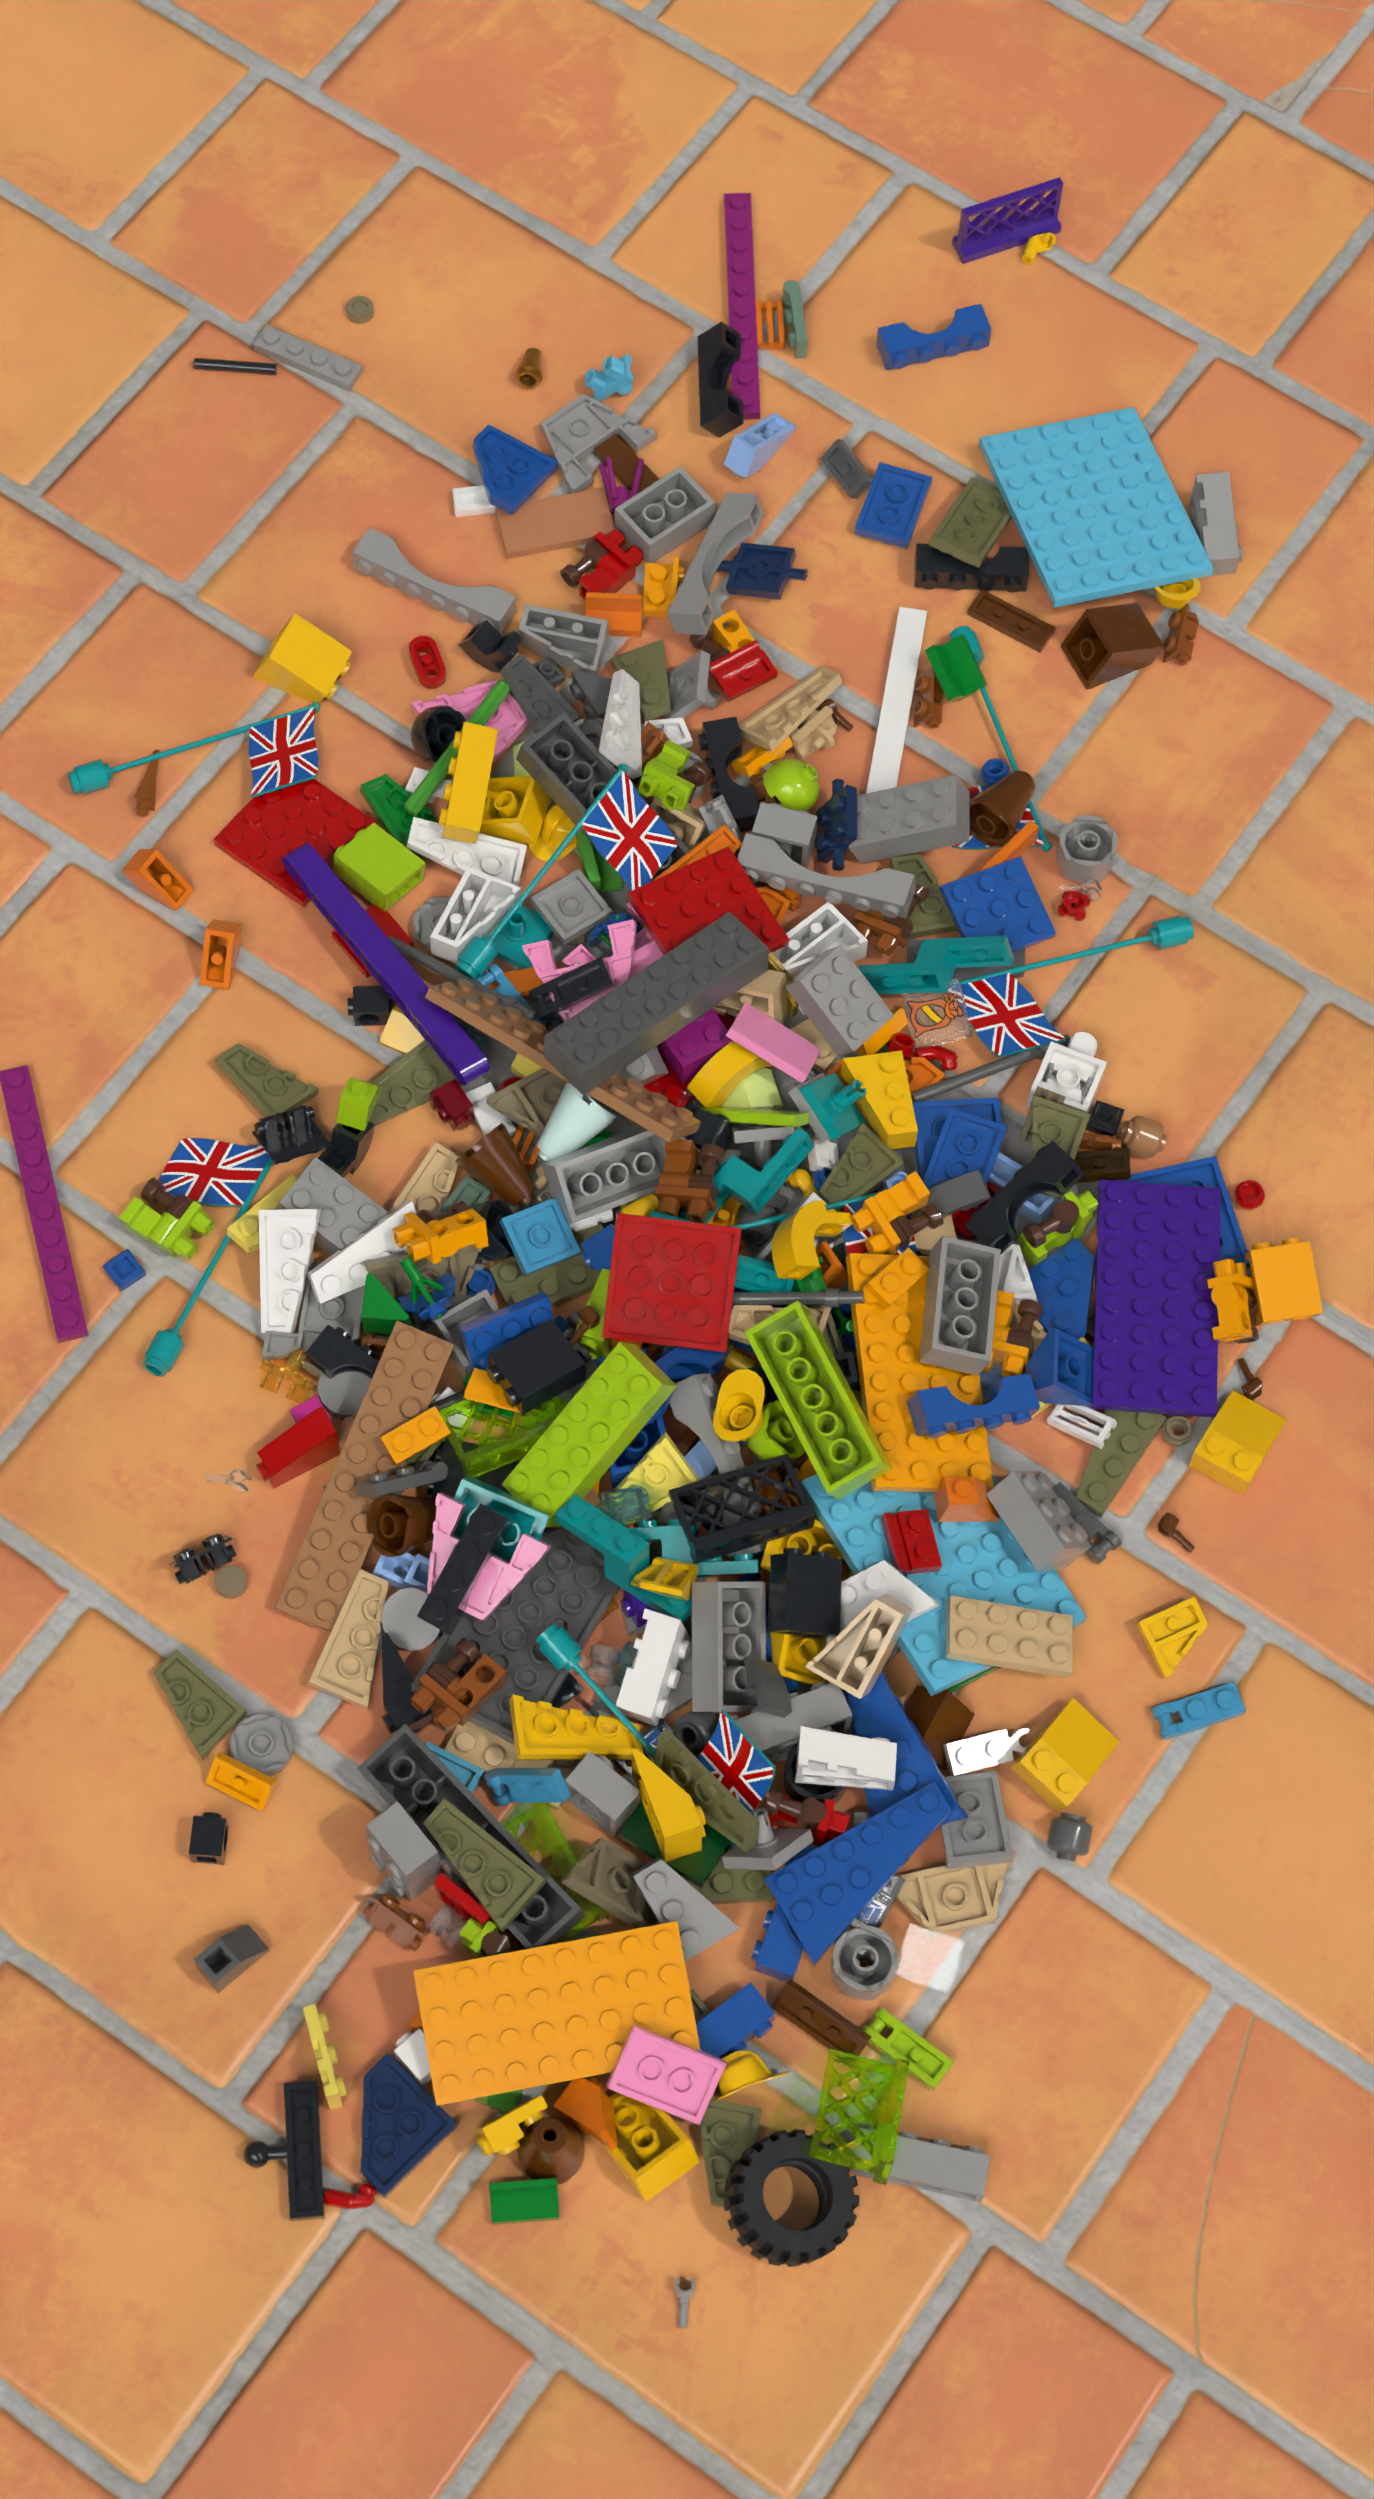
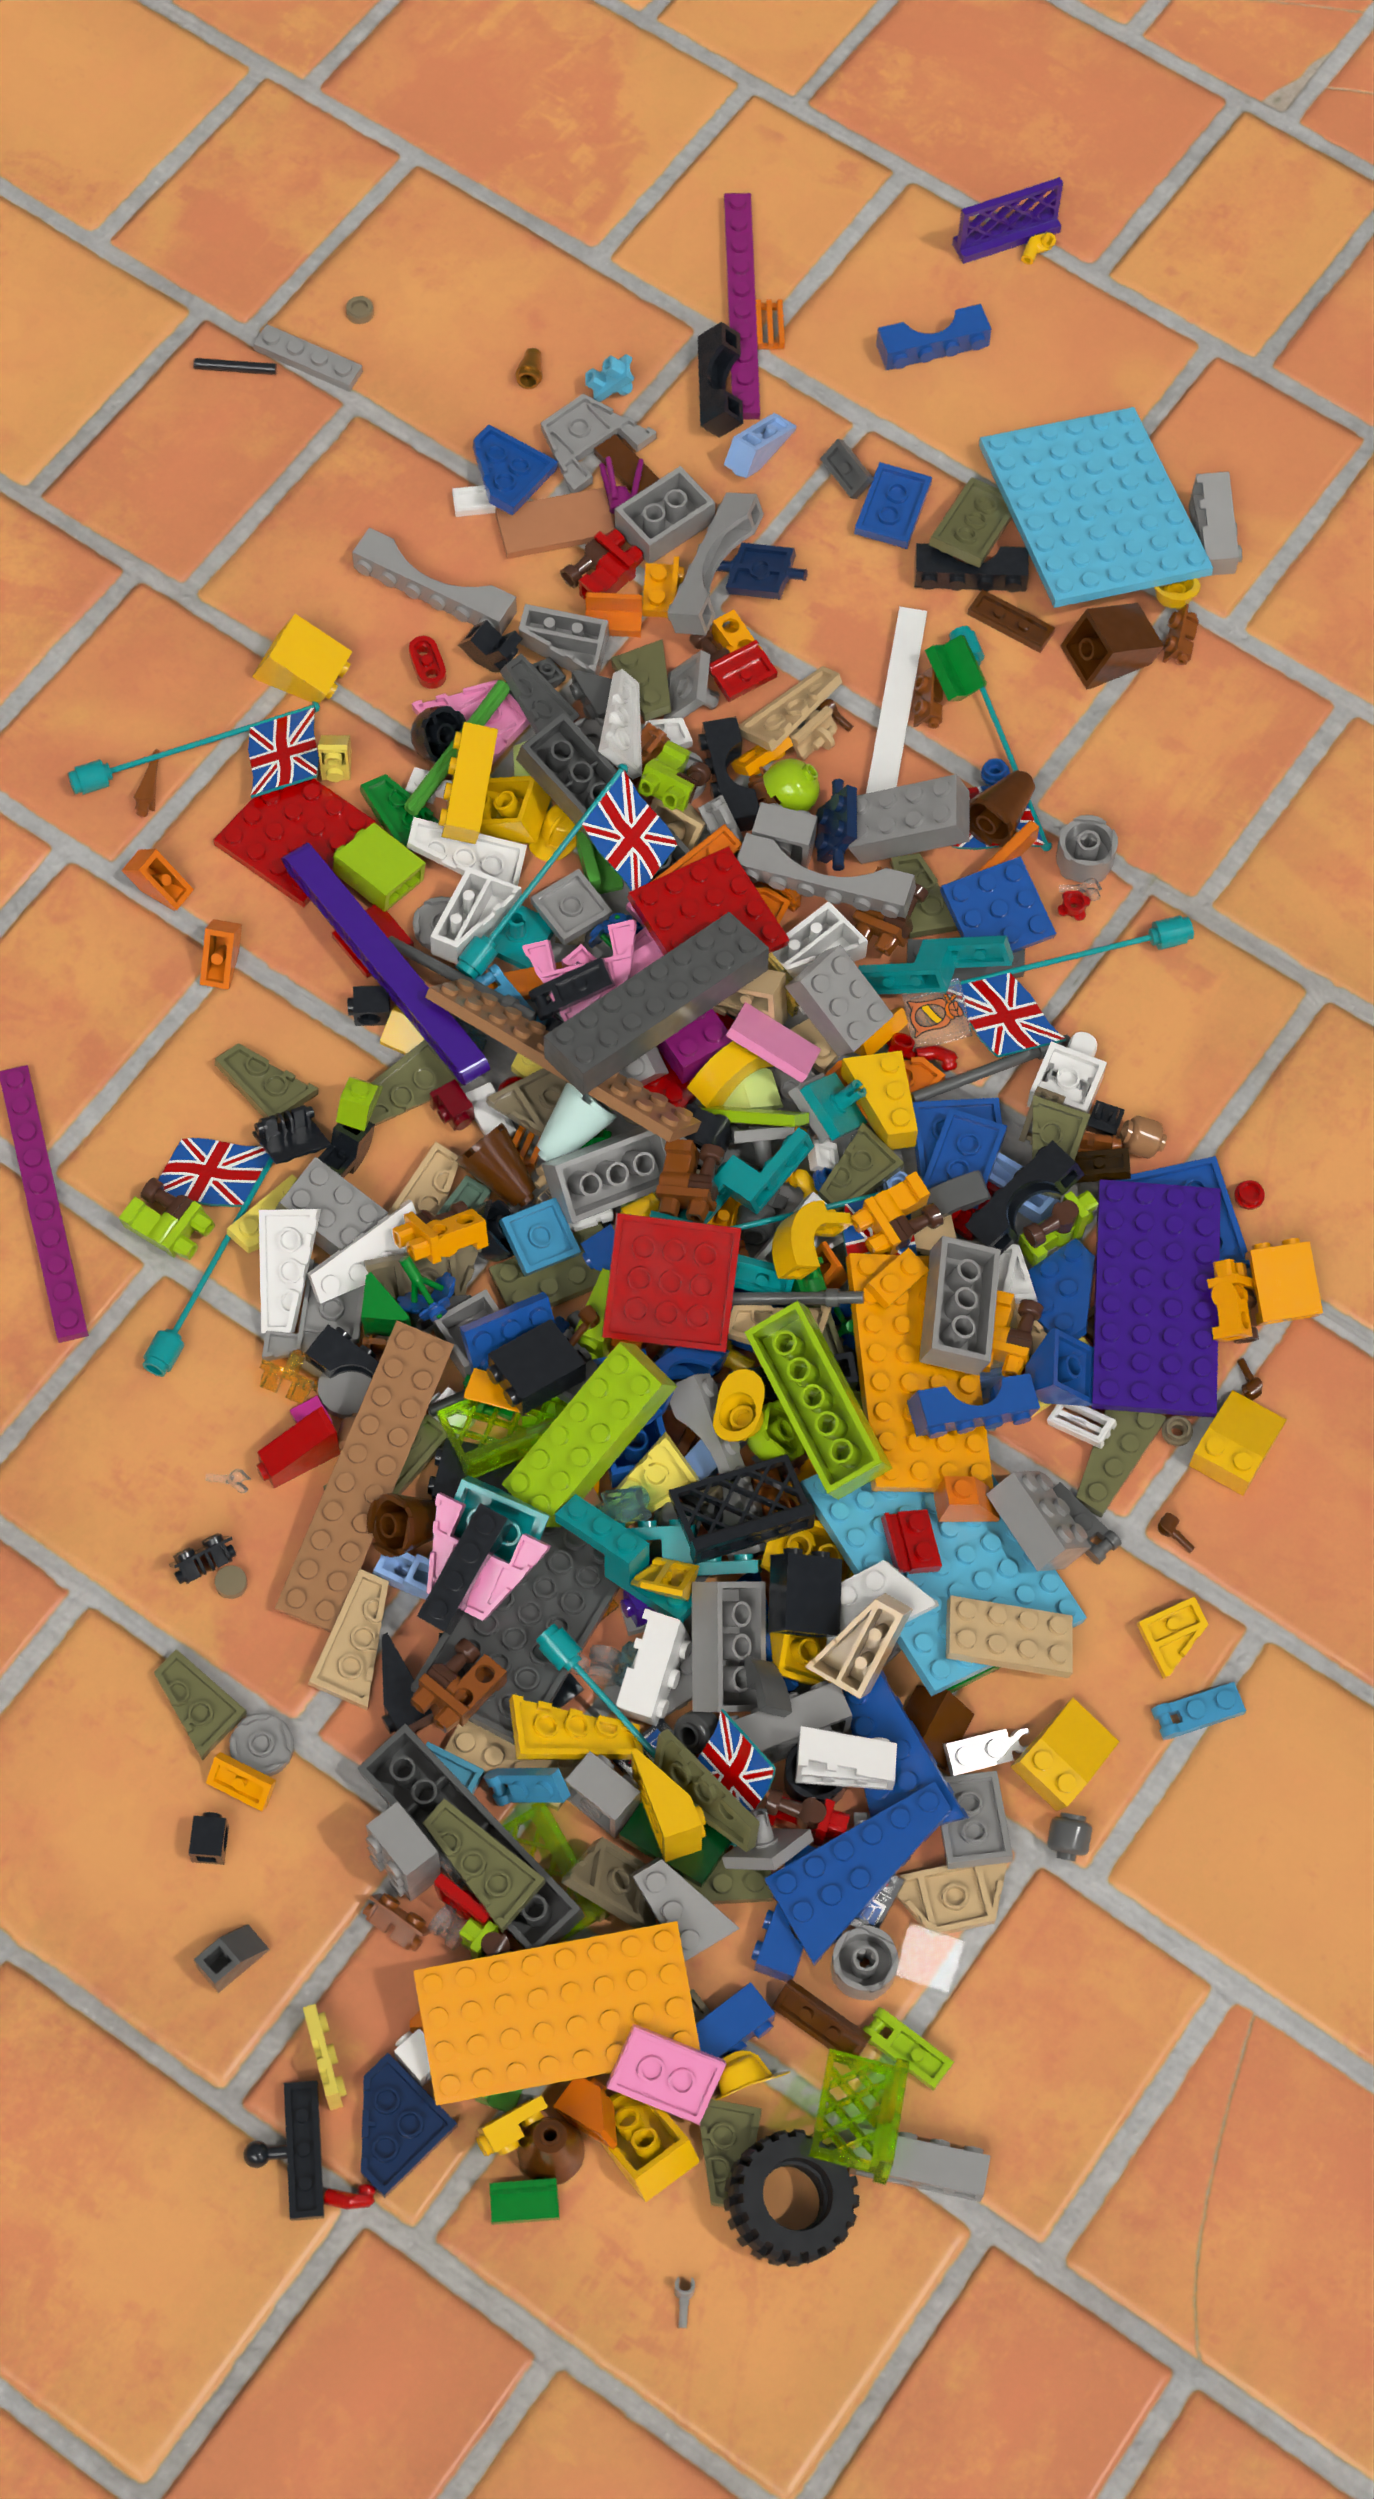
(124, 1270): blue tile -> none
(335, 757): none -> light yellow slope
(401, 1619): light grey tile -> none
(403, 1478): dark grey plate -> none
(415, 1435): light orange plate -> none
(480, 1281): blue plate -> none
(795, 318): sand green plate -> none

